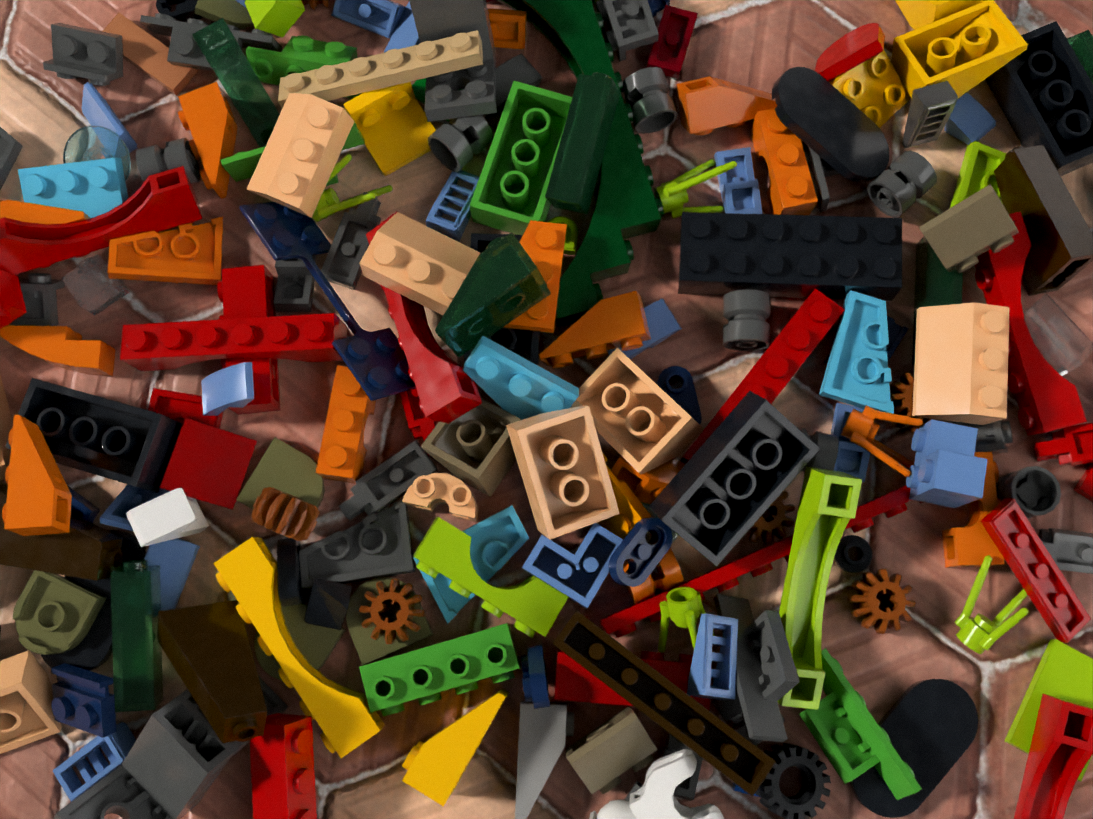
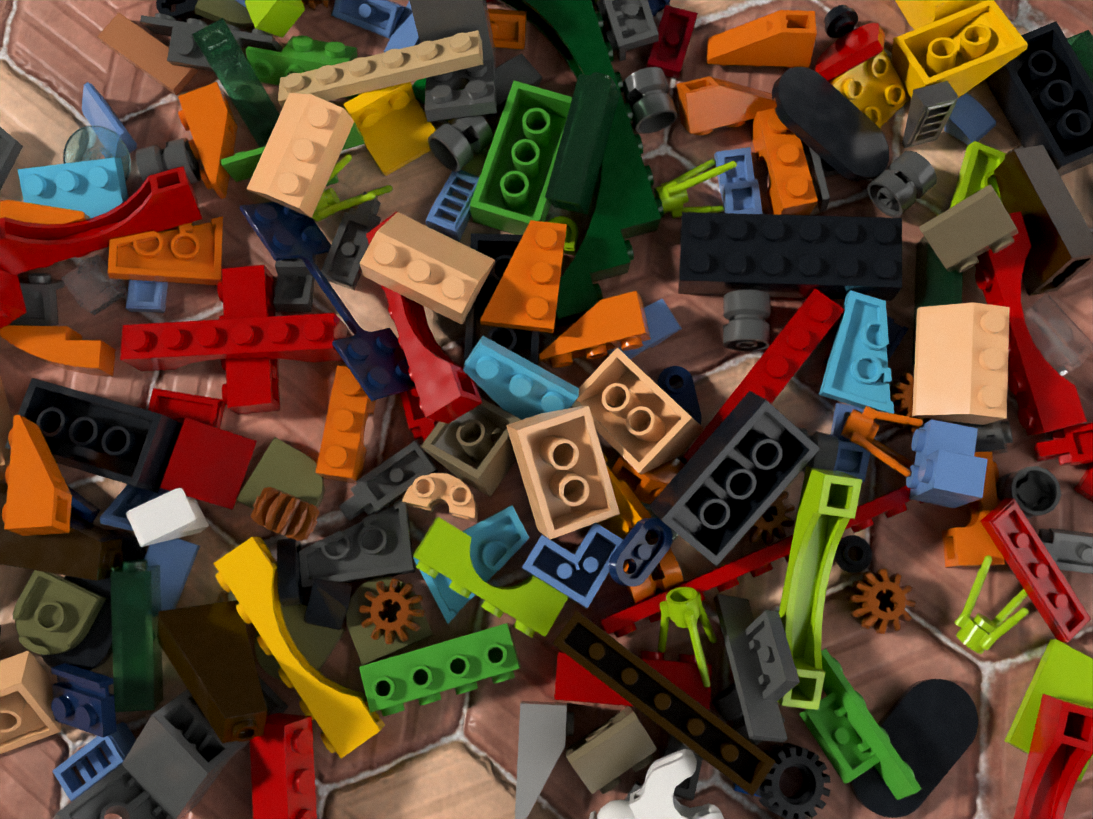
(85, 54): dark grey bracket -> none
(146, 296): none -> light blue tile
(227, 388): medium blue slope -> none
(442, 760): yellow slope -> none
(492, 295): clear green slope -> none
(535, 677): dark blue plate -> none
(725, 673): medium blue slope -> none
(773, 40): none -> orange slope
(840, 21): none -> black plate

